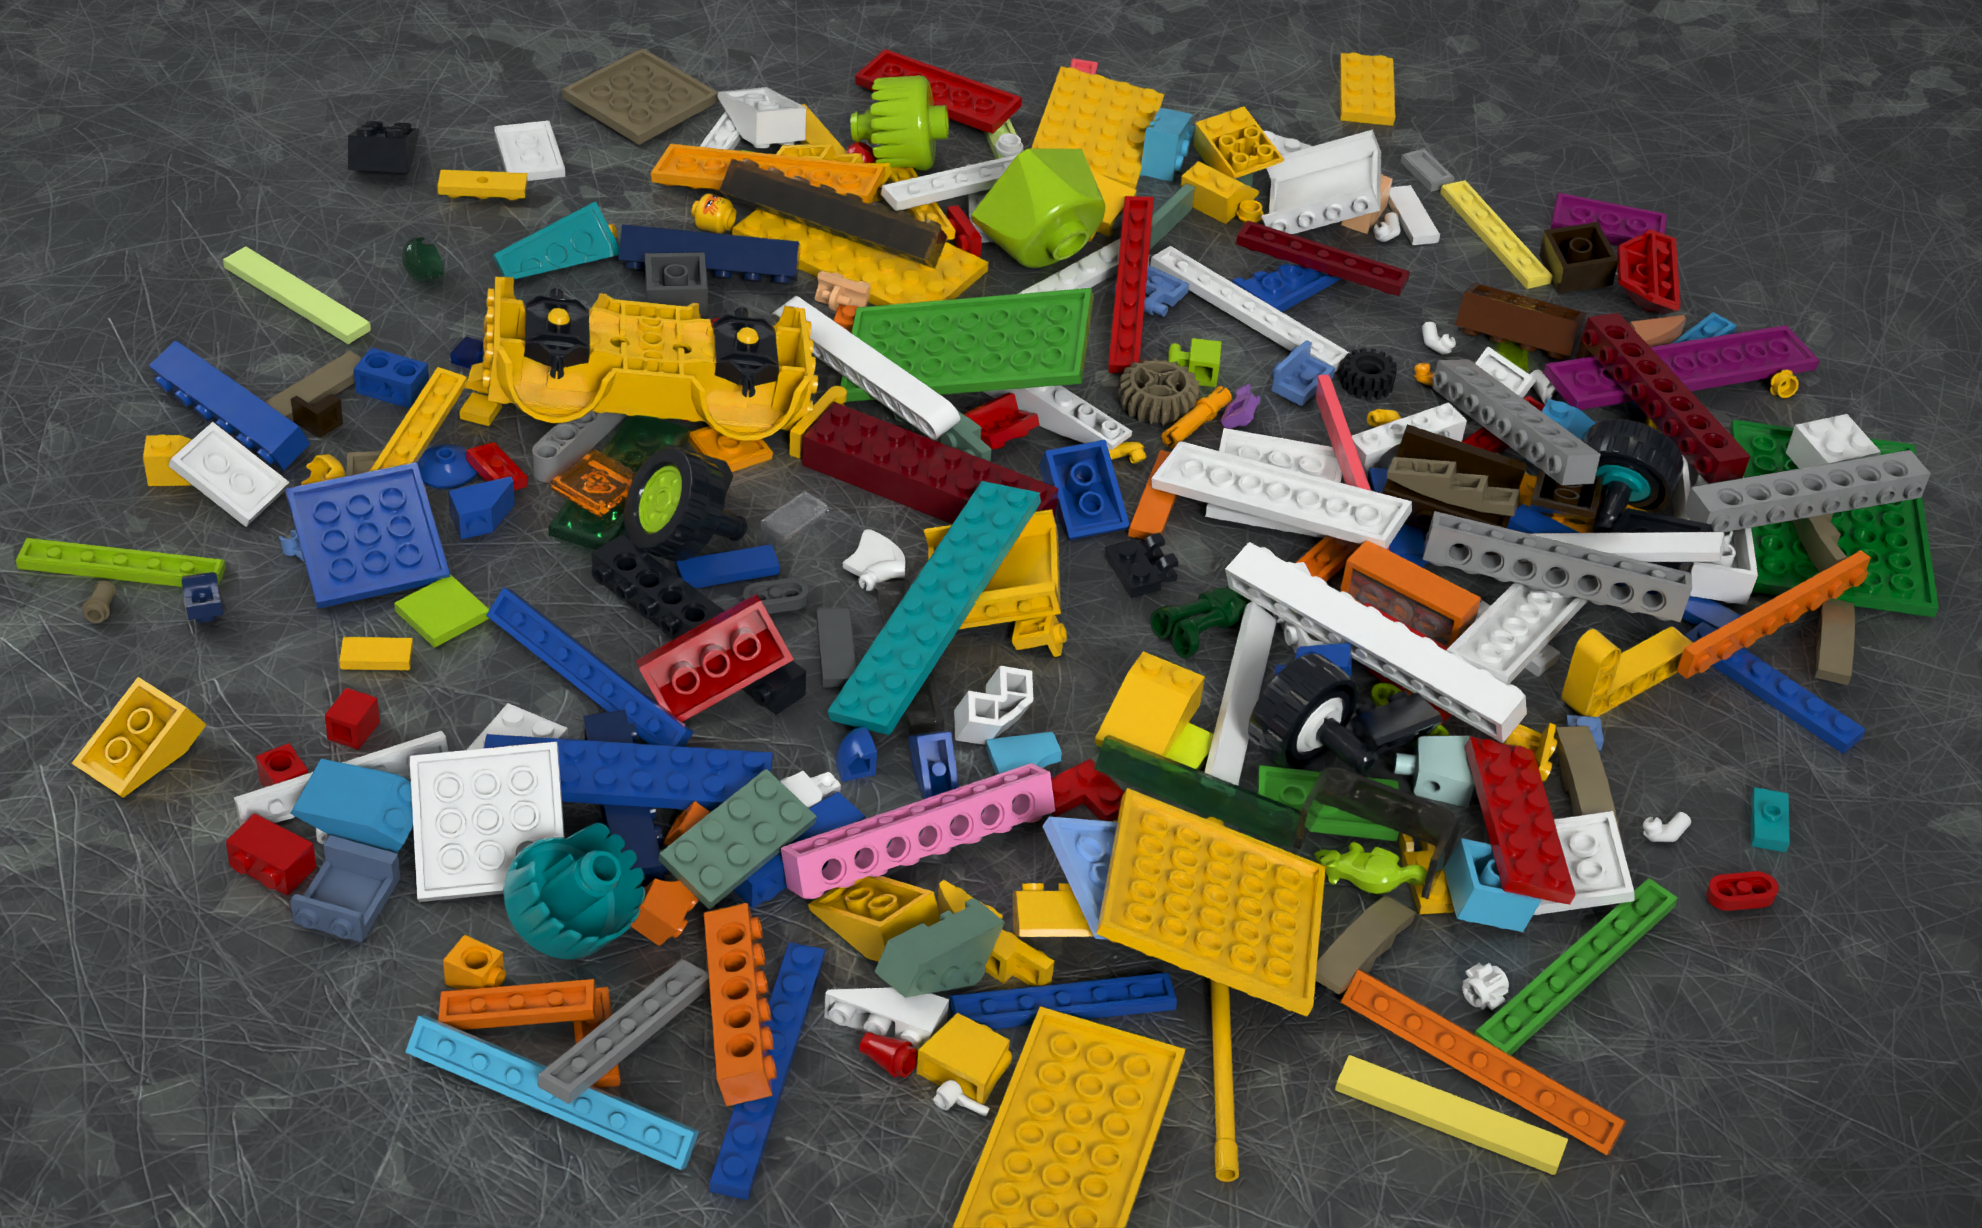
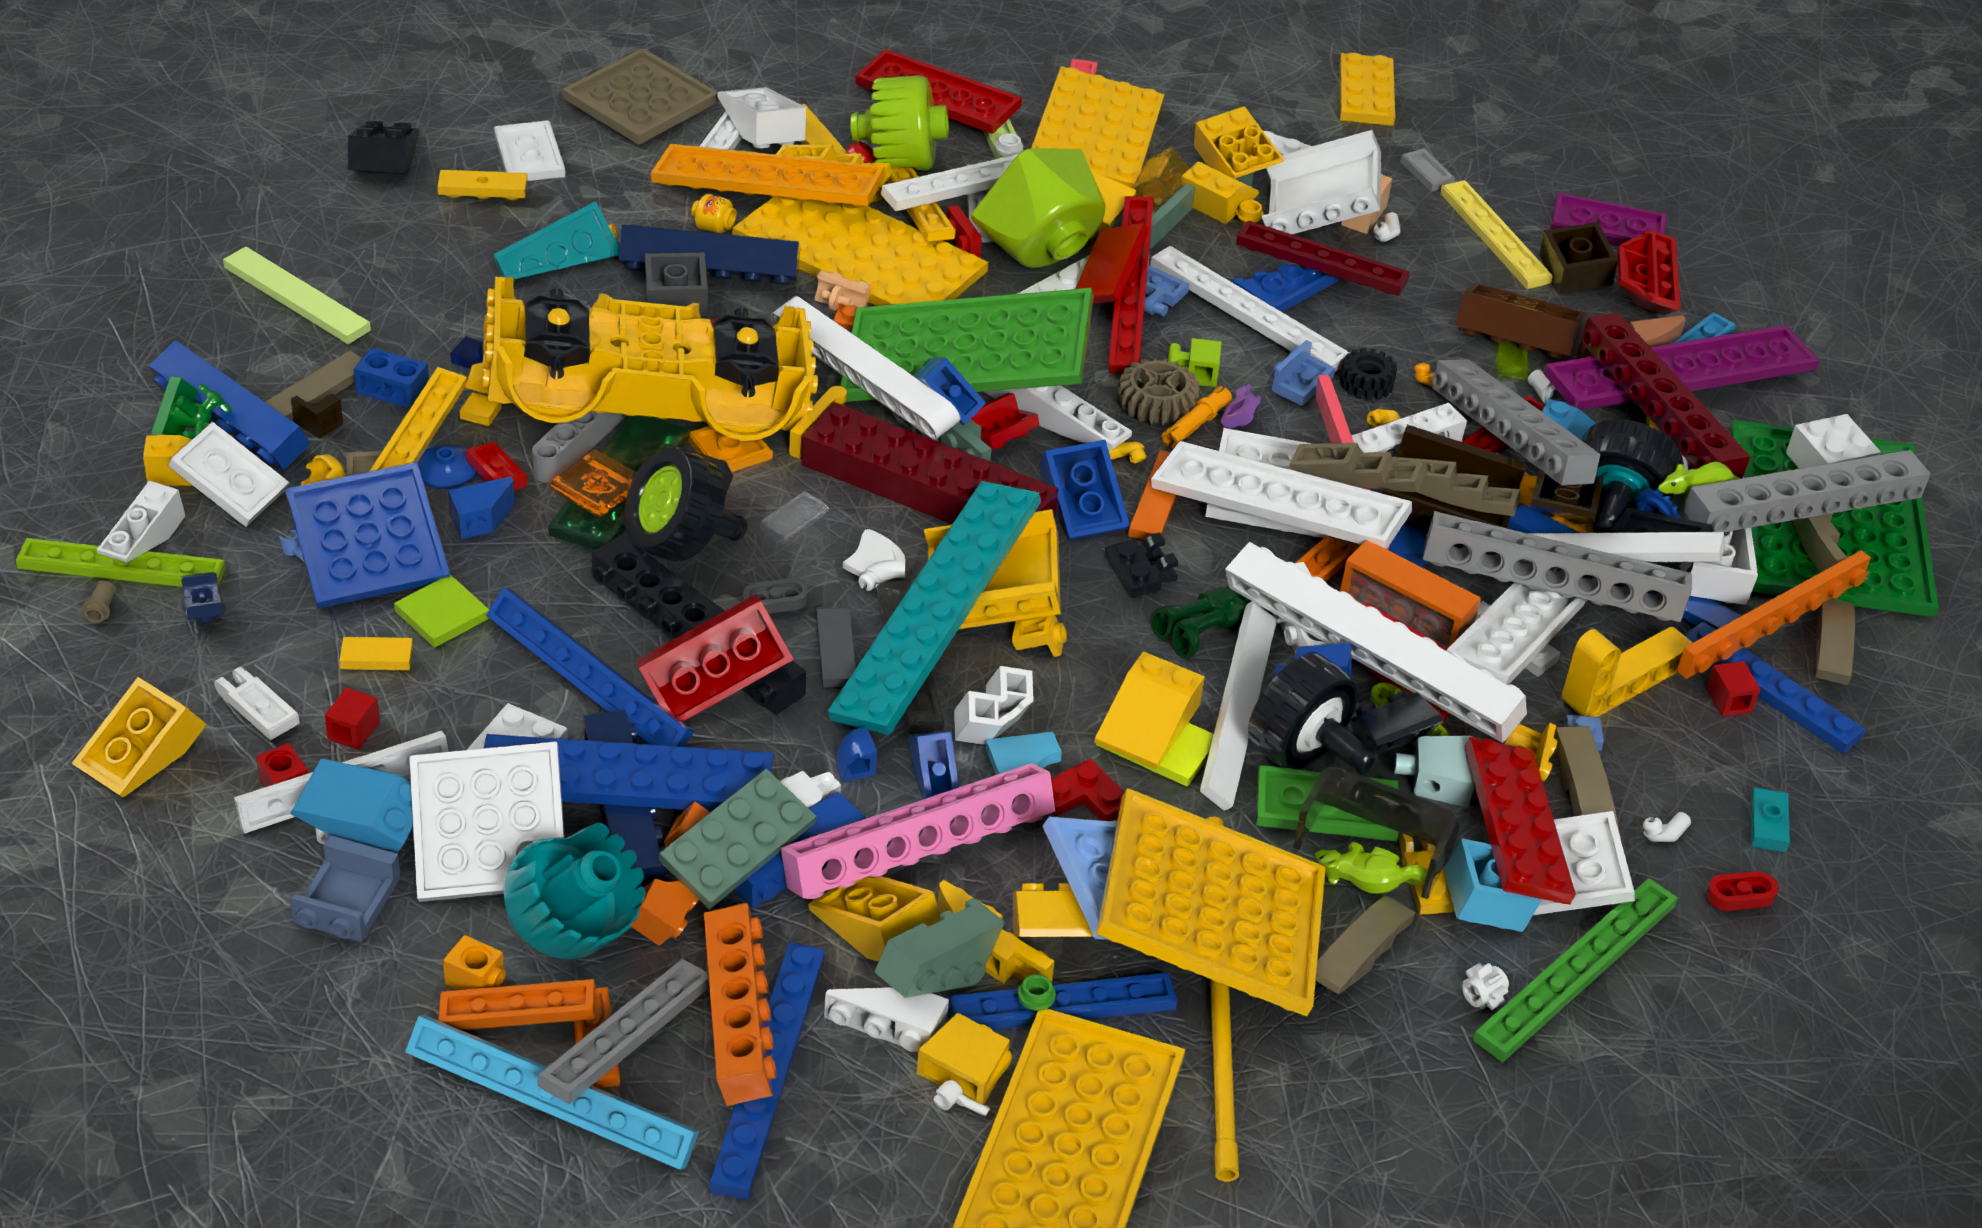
(145, 523): none -> white slope
(180, 411): none -> green piece
(258, 703): none -> white hinge
(271, 854): red brick -> none
(422, 260): clear green hair -> none
(729, 566): blue tile -> none
(834, 213): clear smoke brick -> none
(891, 1054): red cone -> none
(950, 384): none -> blue slope
(1036, 993): none -> bright green plate
(1112, 261): none -> red tile
(1161, 176): none -> clear yellow brick
(1167, 144): medium azure wedge -> none
(1198, 790): clear green plate -> none
(1349, 466): none -> dark tan slope
(1412, 216): white tile -> none
(1432, 340): white arm -> none
(1451, 1115): light yellow tile -> none
(1484, 1062): orange plate -> none
(1506, 372): white plate -> none
(1652, 500): none -> blue gear
(1682, 480): none -> lime animal
(1733, 688): none -> red brick
(1784, 384): yellow plate -> none

